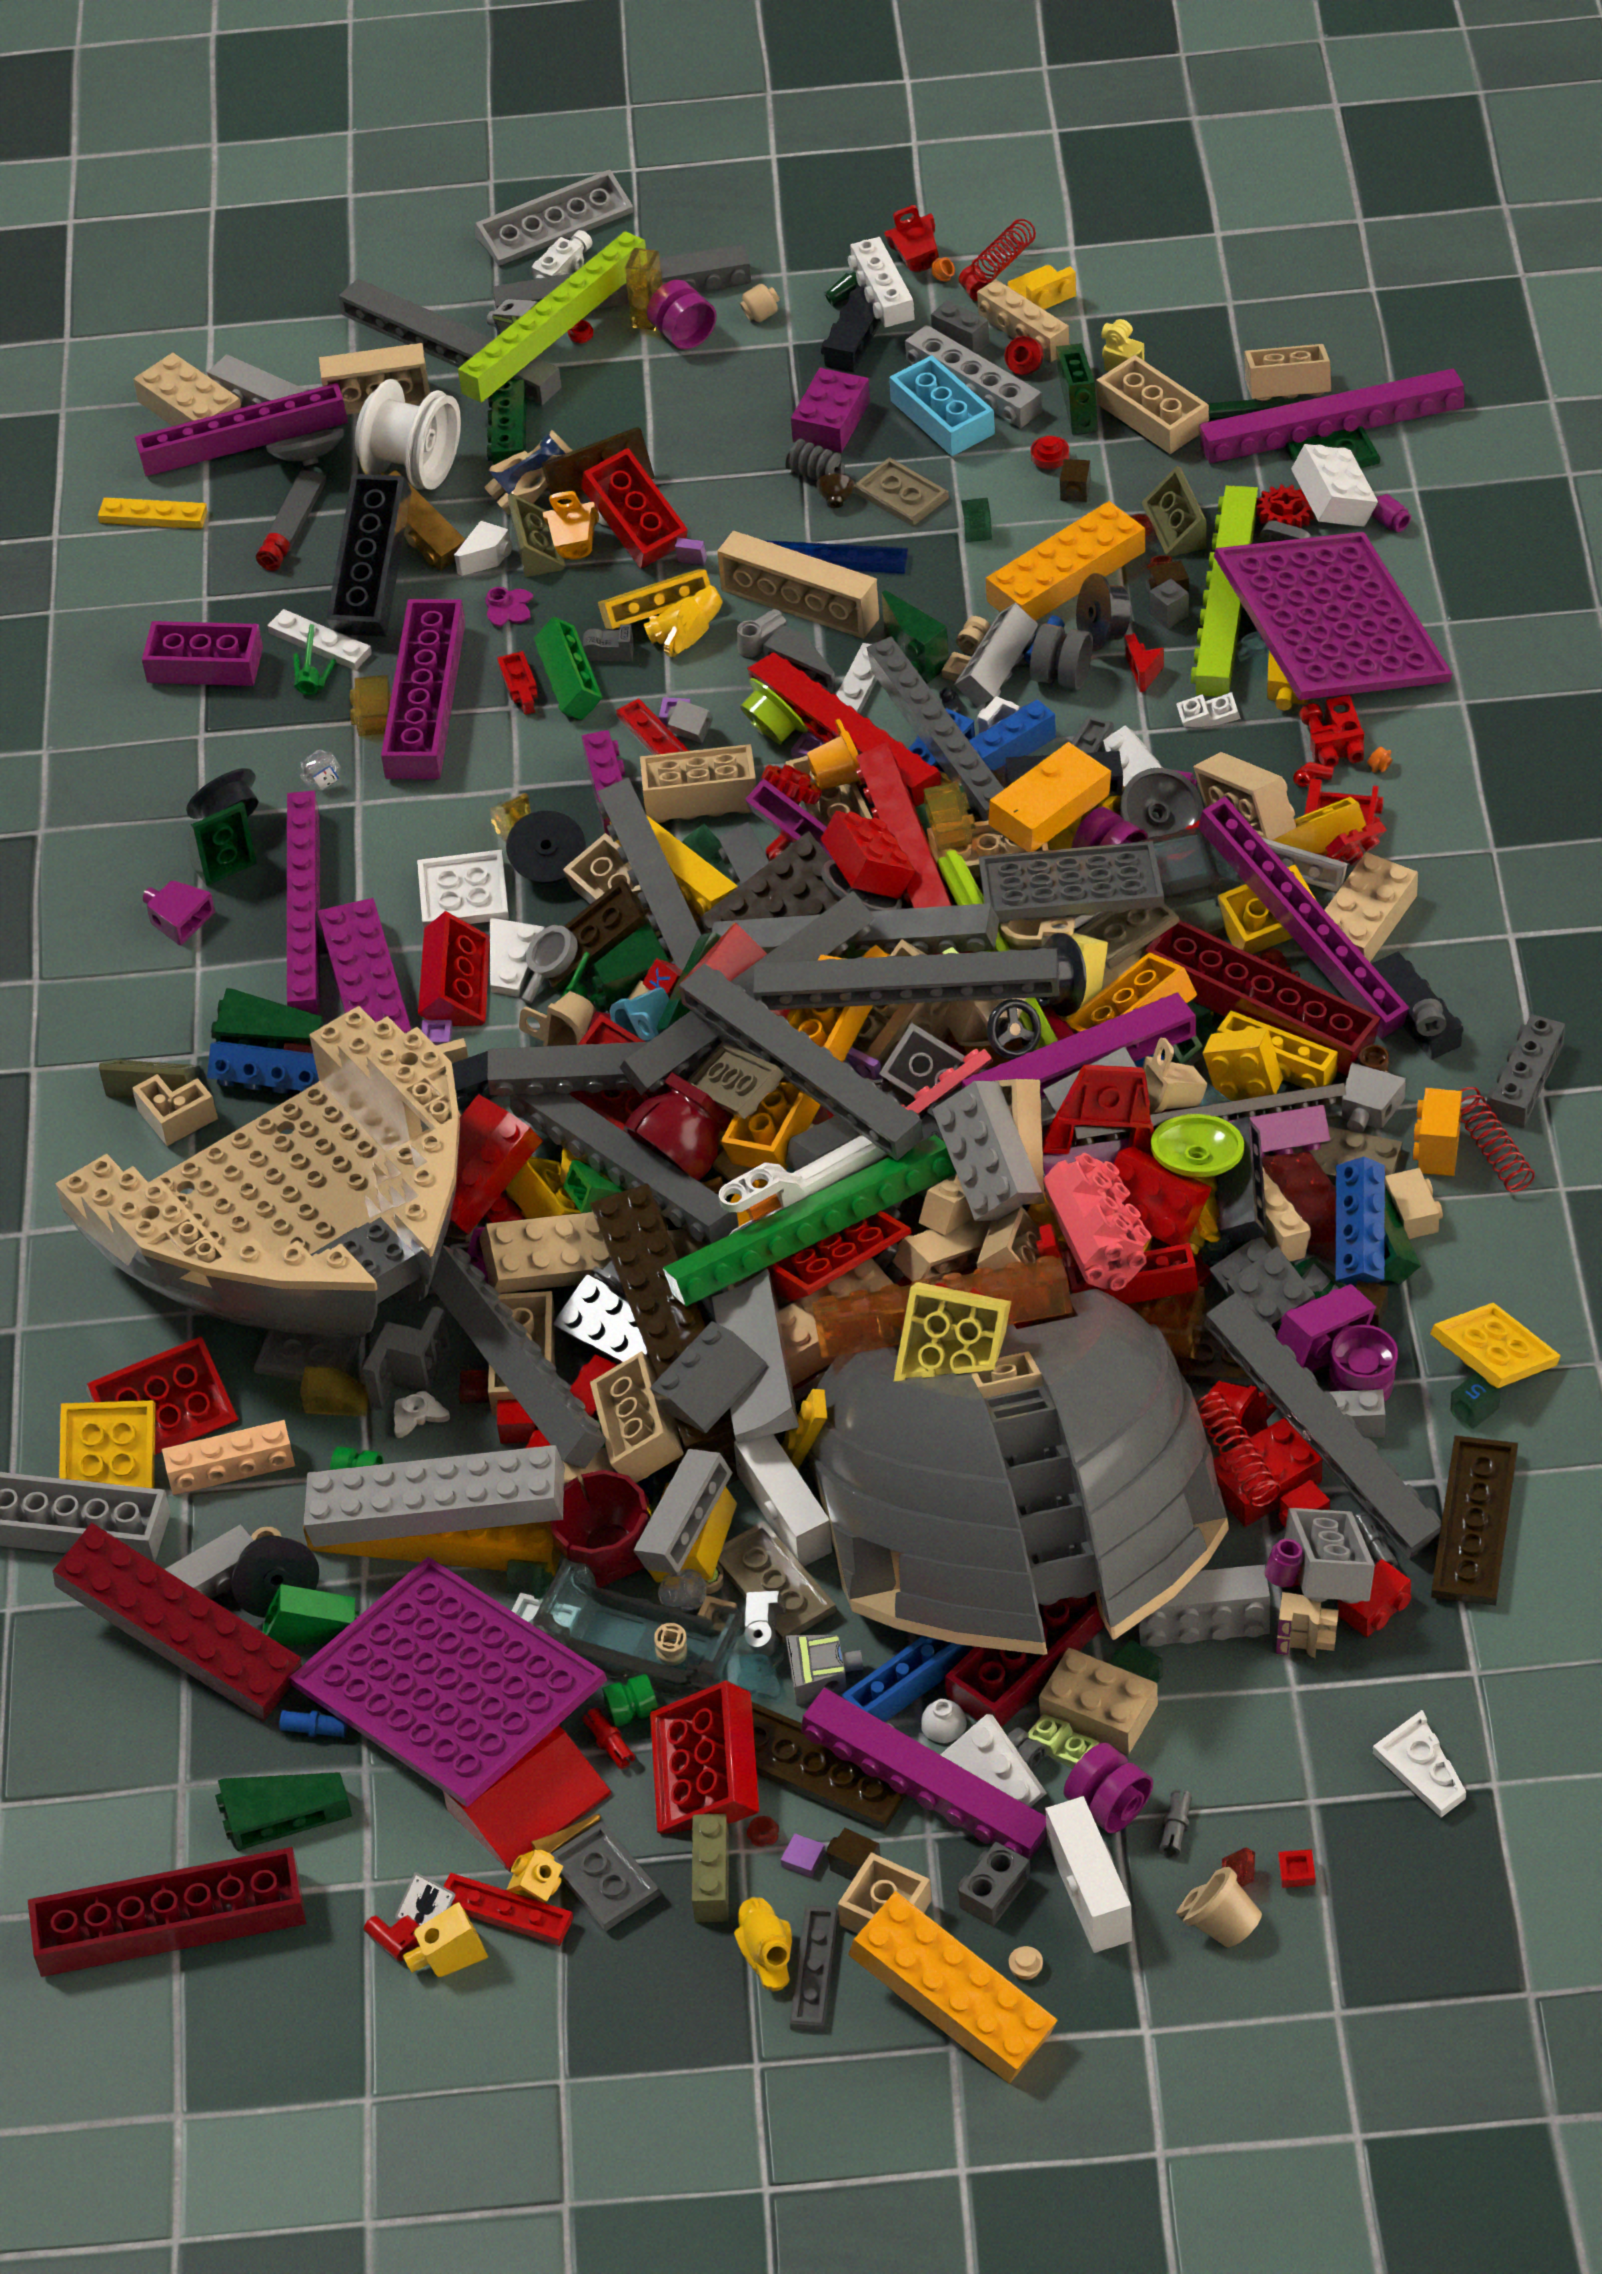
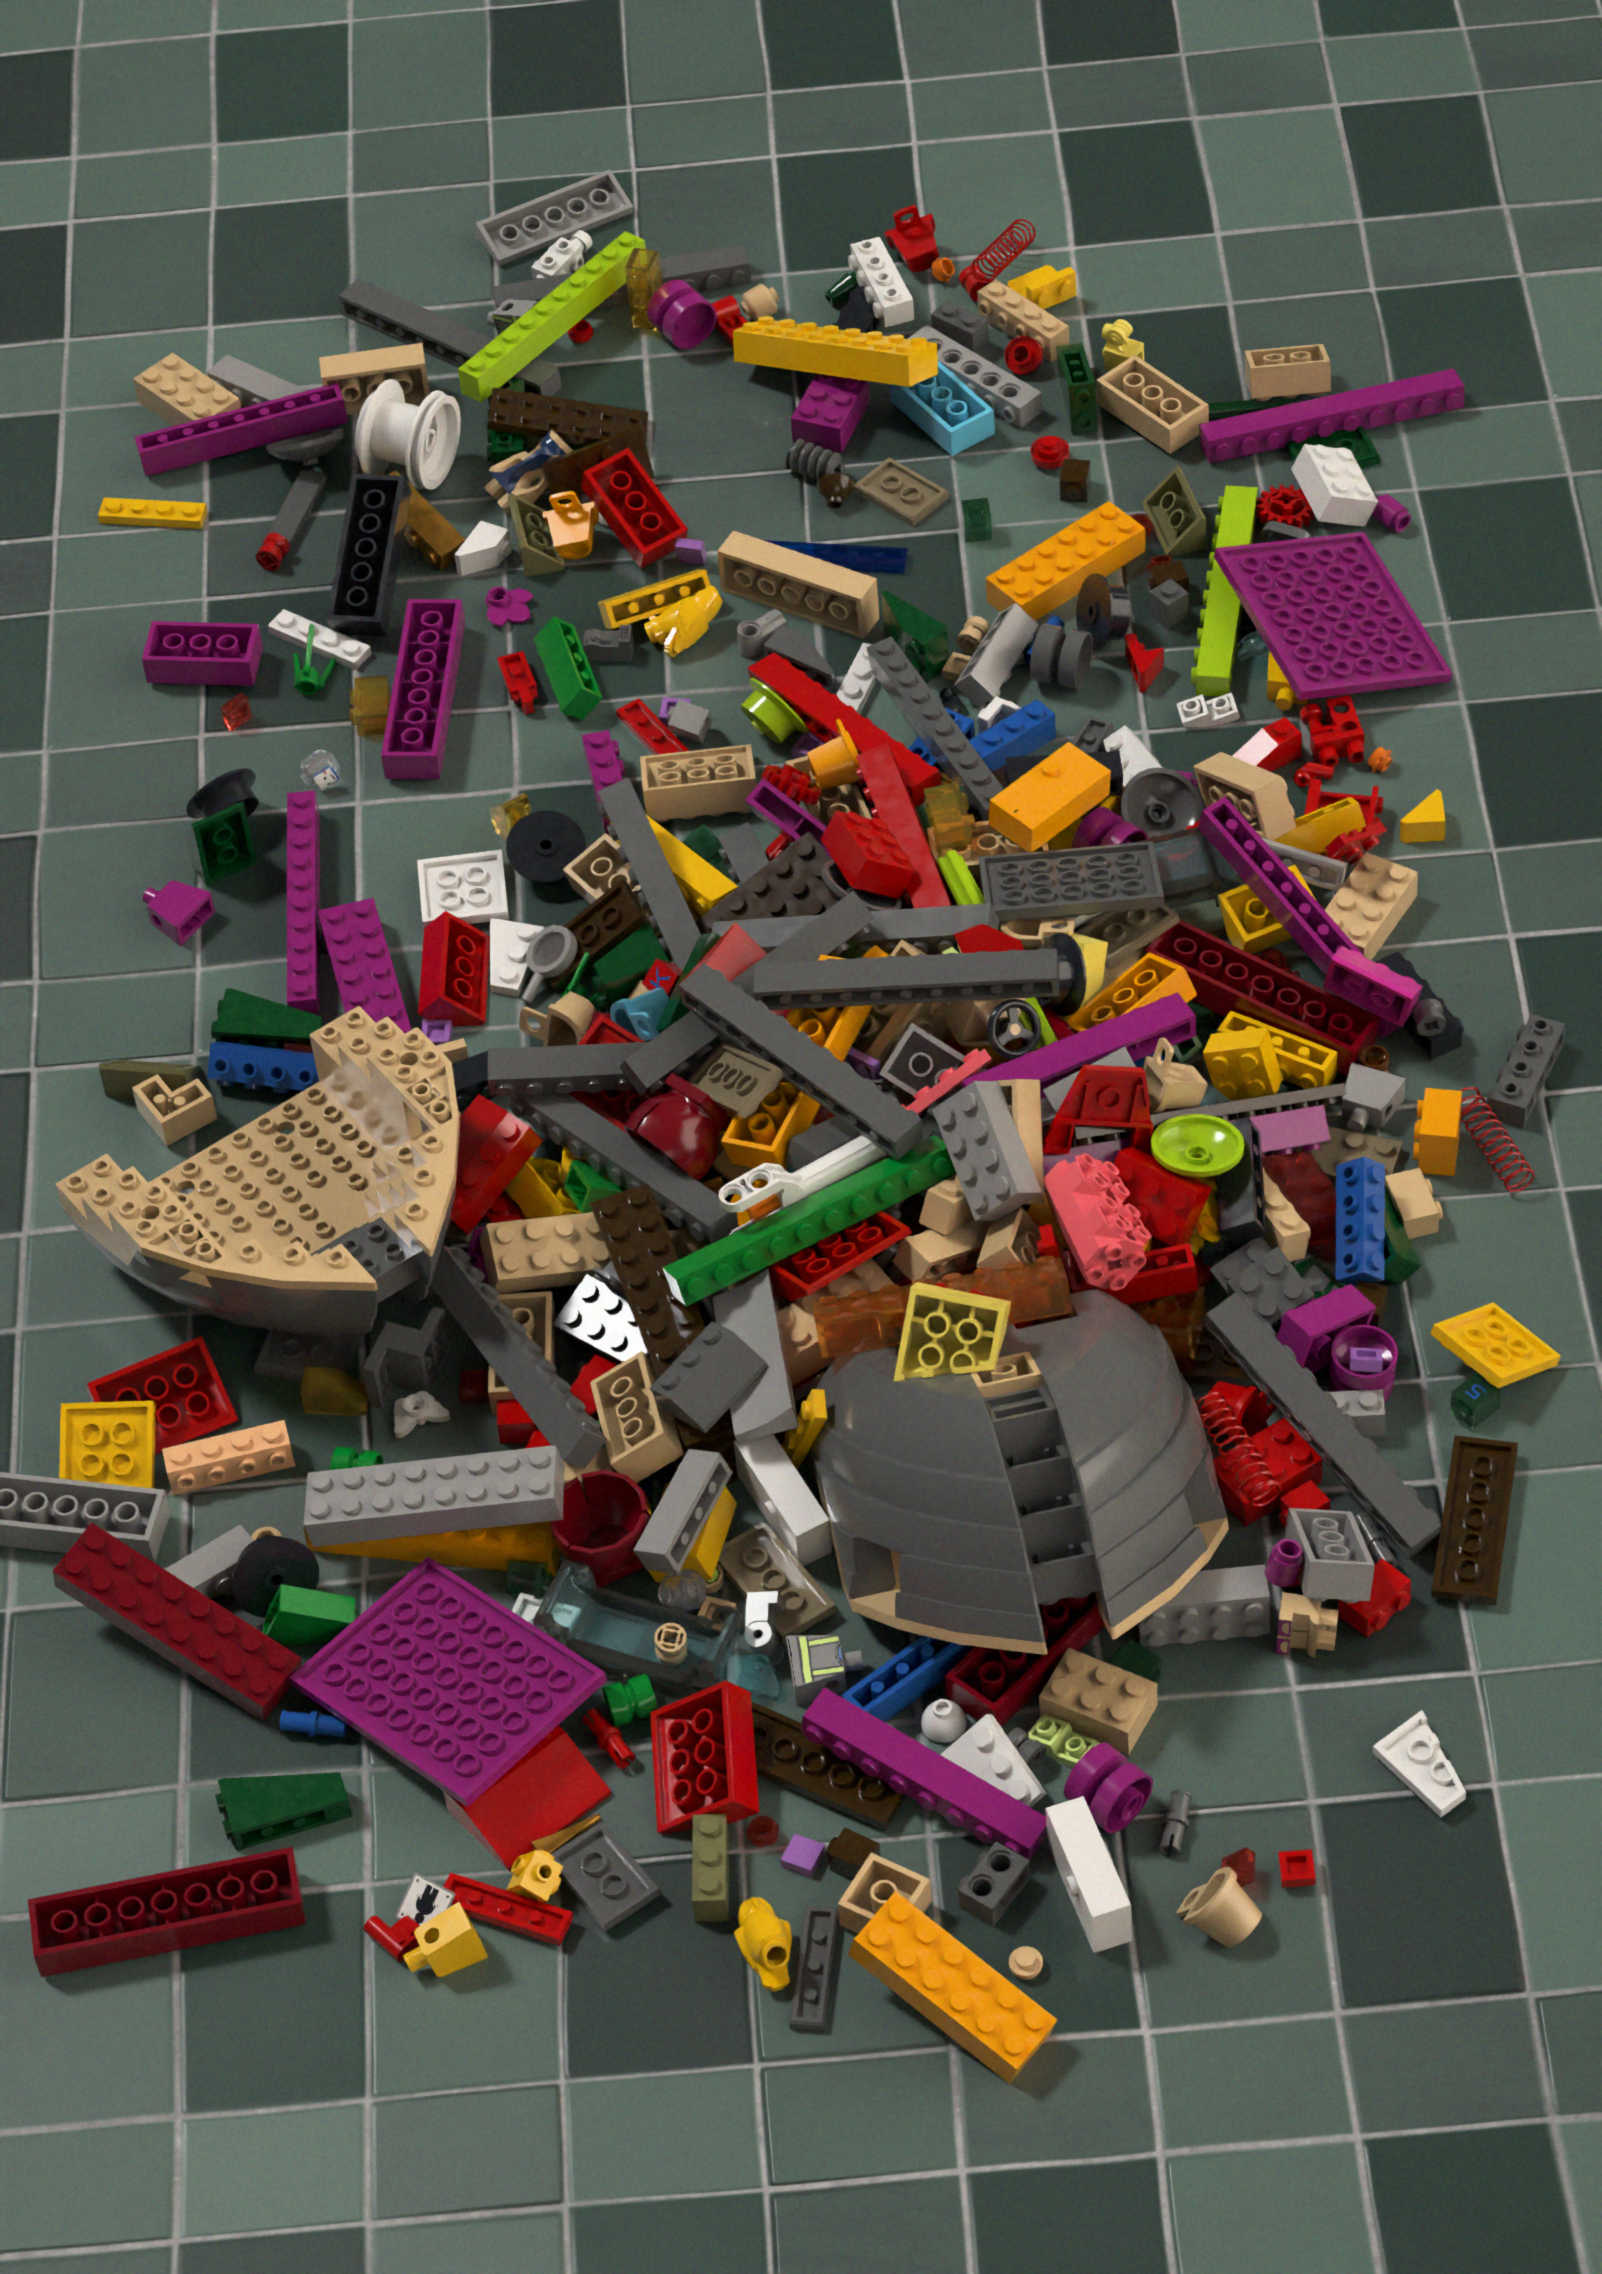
(236, 712): none -> clear red plate
(571, 419): none -> dark brown plate
(728, 317): none -> red plate
(835, 351): none -> yellow brick
(985, 939): none -> red tile
(1272, 746): none -> red slope
(1366, 1359): none -> medium lavender tile
(1372, 986): none -> dark pink slope
(1425, 821): none -> yellow slope

